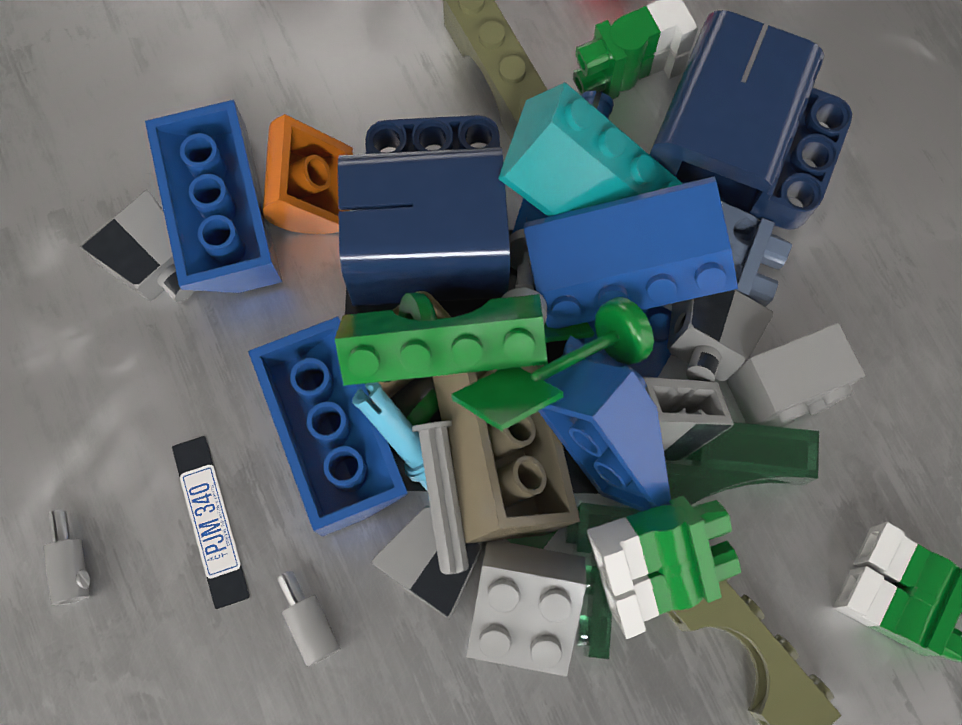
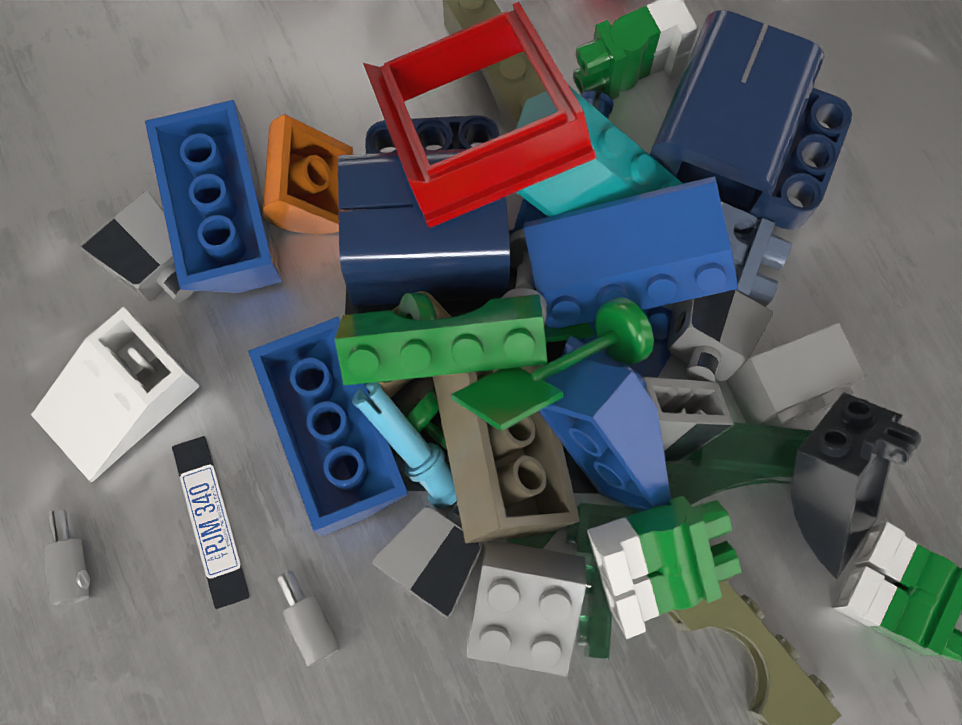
(112, 394): none -> white slope
(443, 496): light grey axle -> none
(501, 163): none -> red piece
(845, 474): none -> black piece

